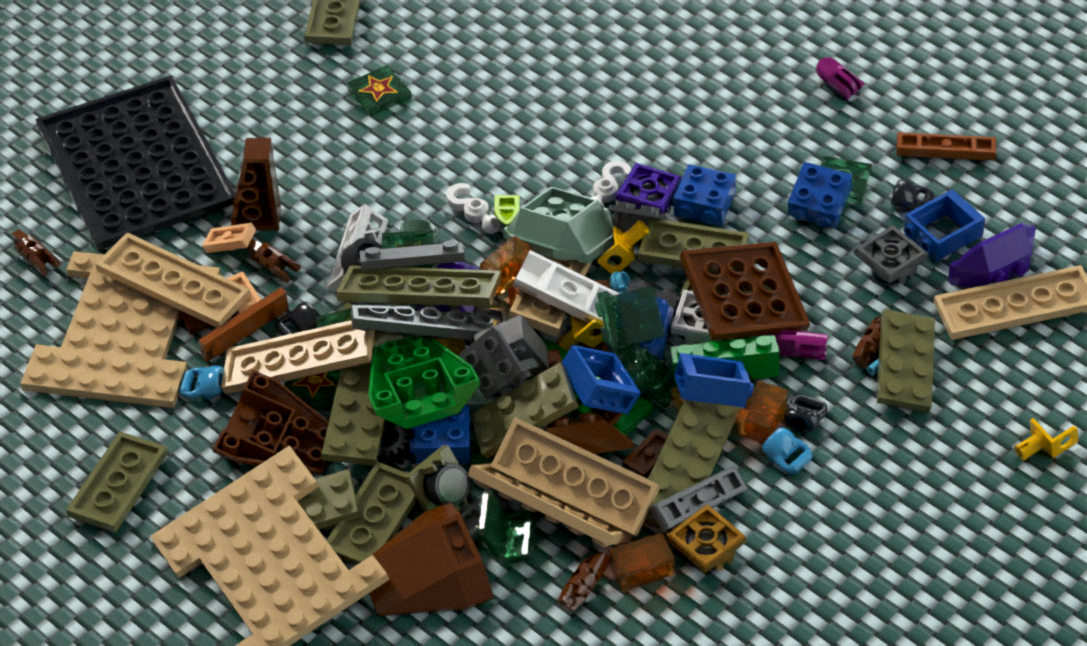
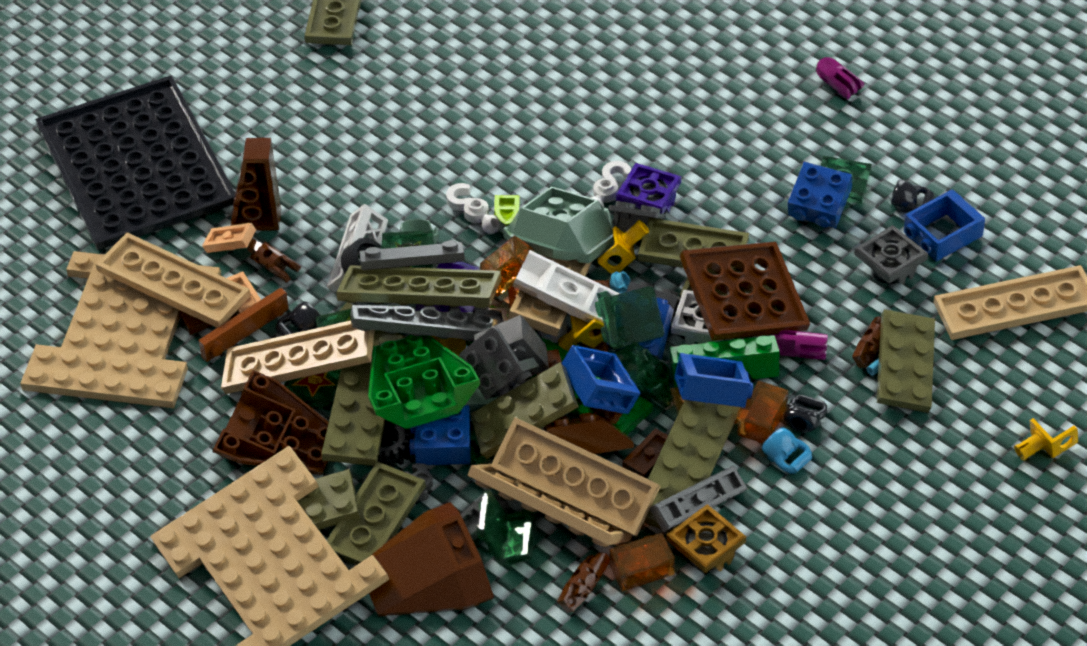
(34, 251): reddish brown hinge -> none
(117, 481): olive plate -> none
(207, 384): dark azure piece -> none
(379, 90): clear green tile -> none
(439, 480): piece -> none
(704, 195): blue brick -> none
(946, 146): dark orange plate -> none
(995, 258): dark purple wedge -> none

